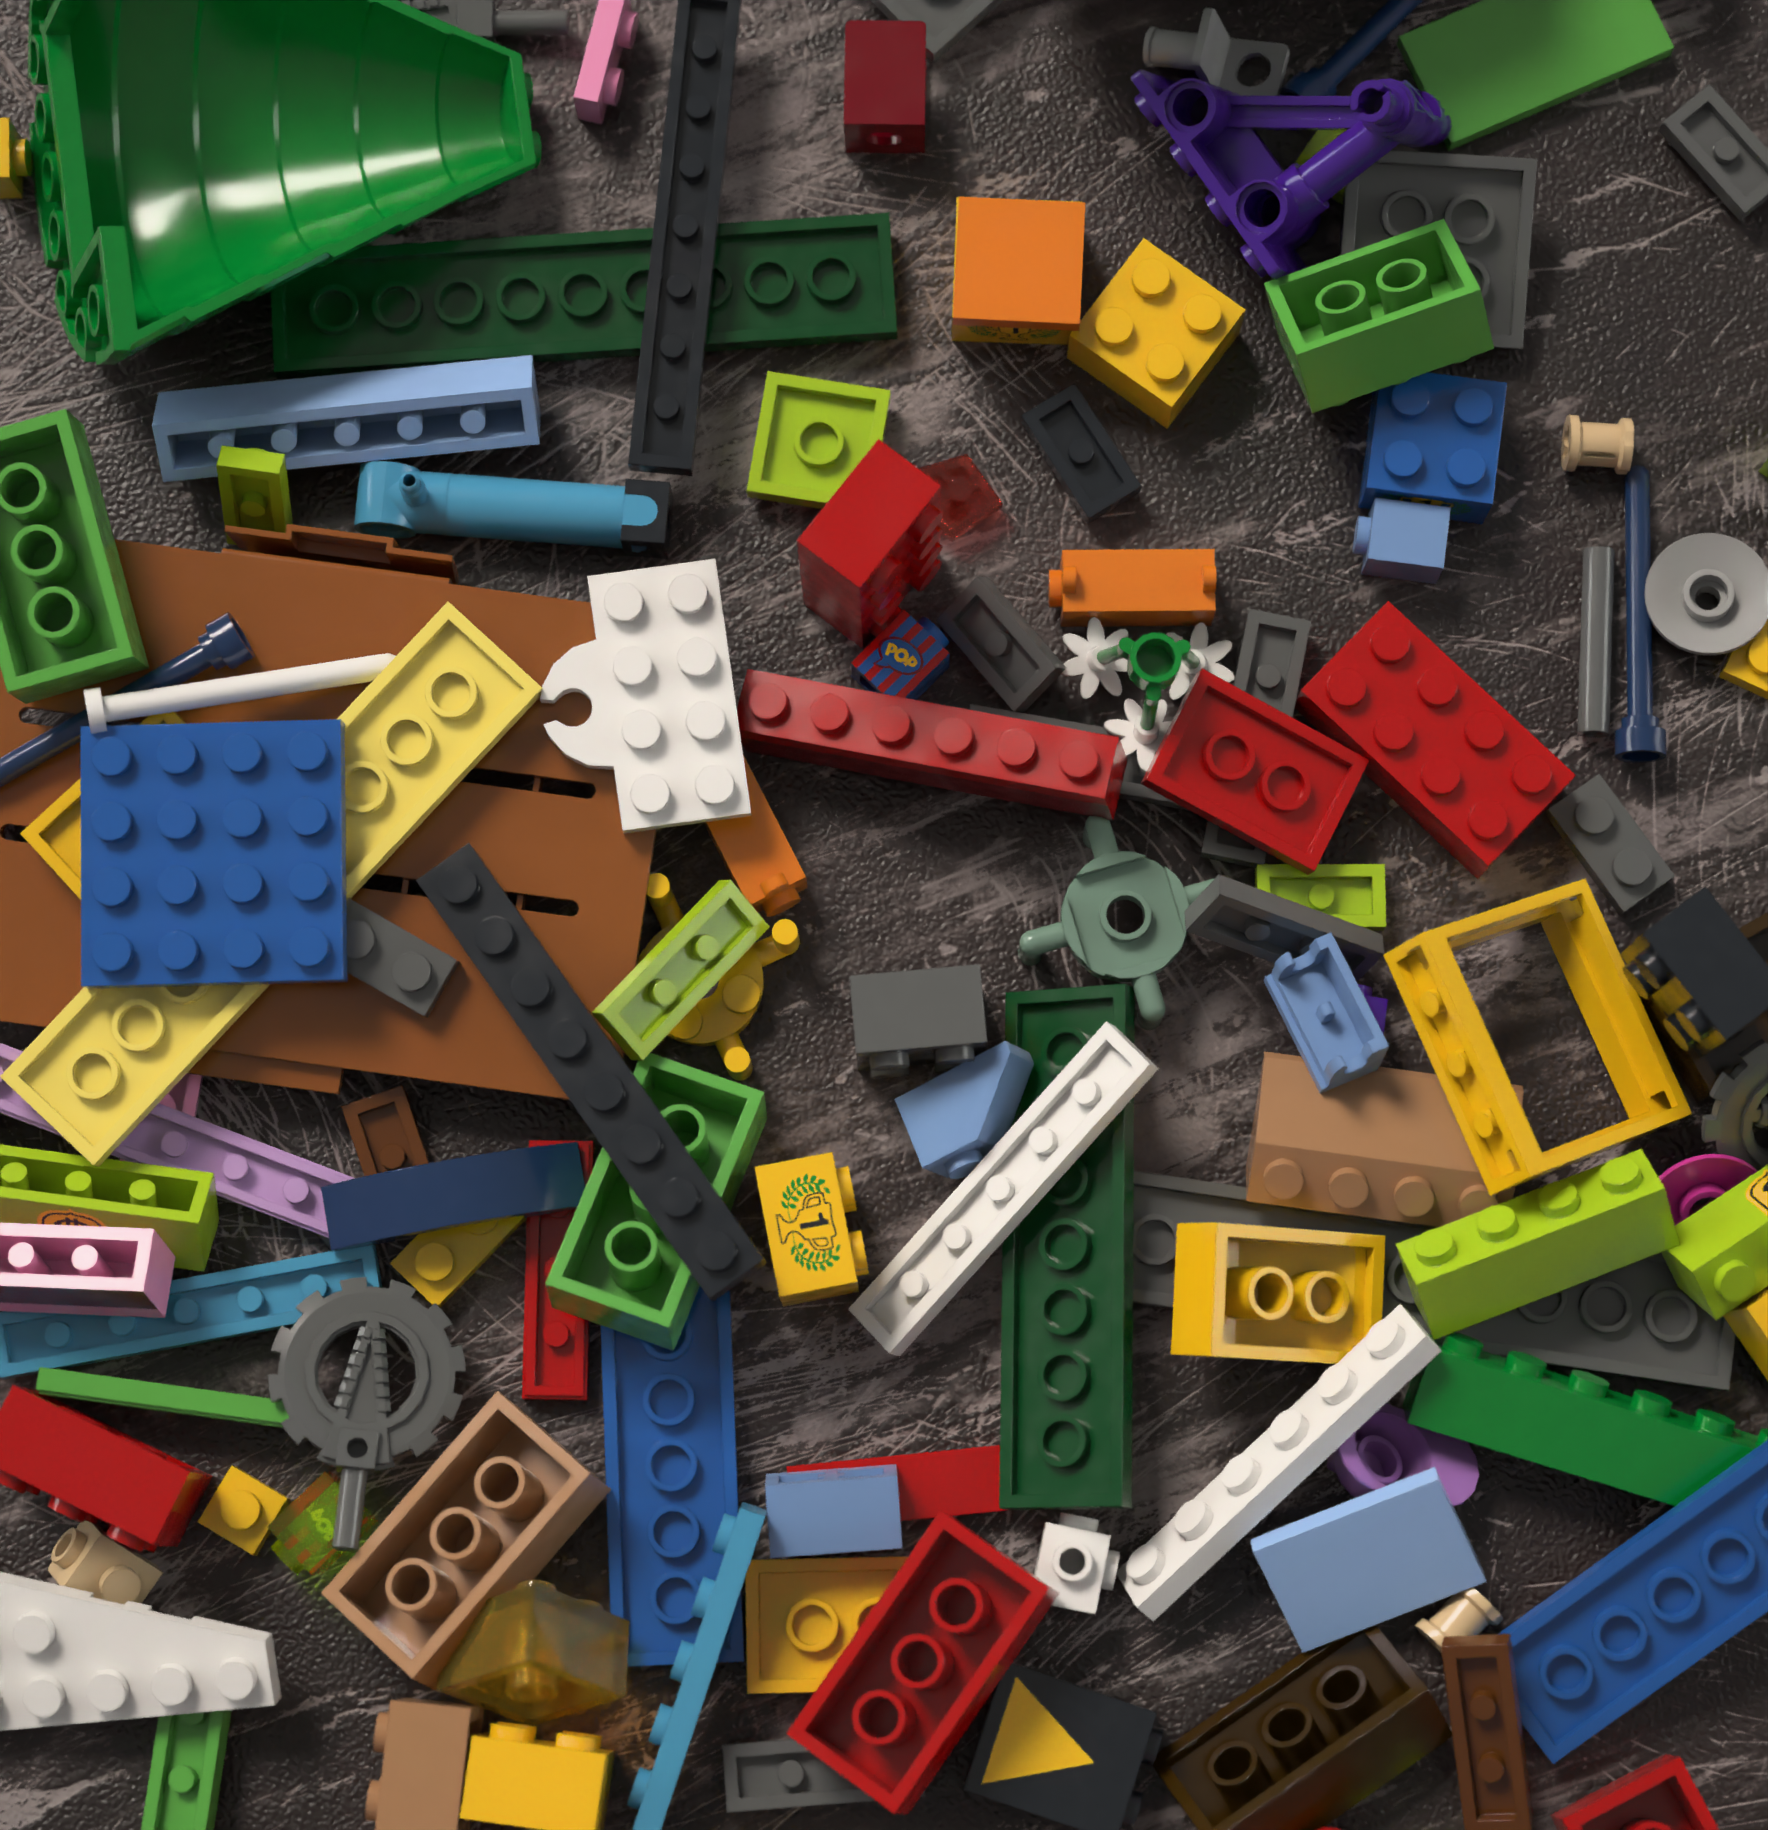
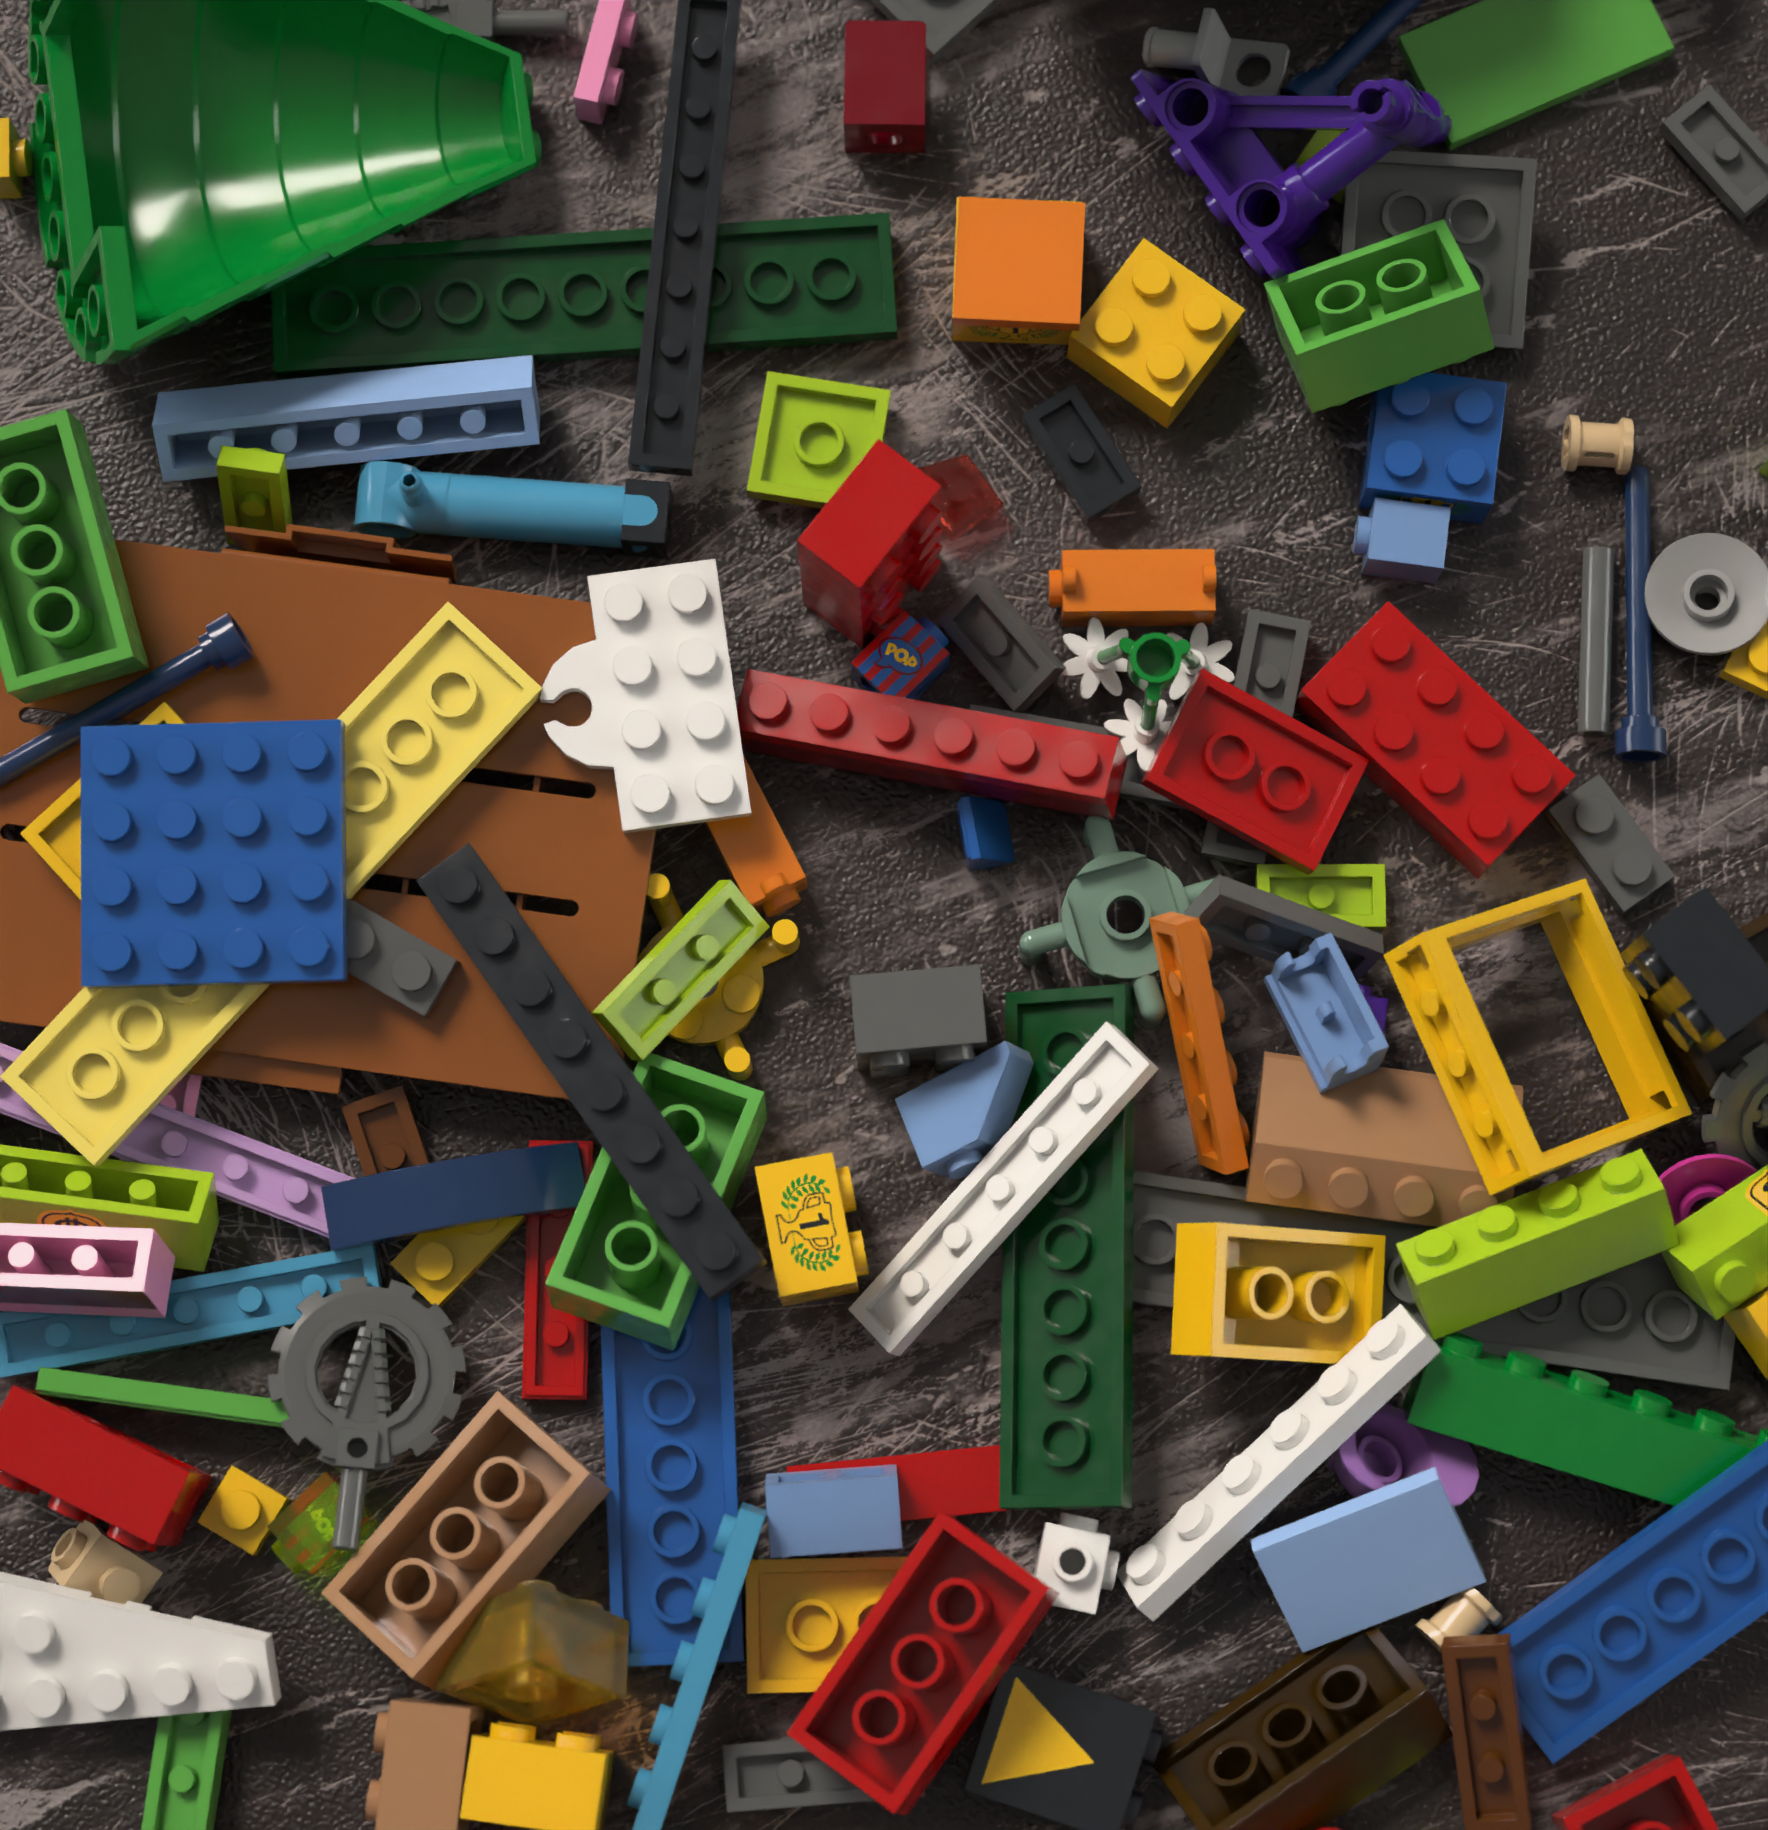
(230, 689): white bar -> none
(984, 833): none -> blue slope
(1203, 1061): none -> orange plate

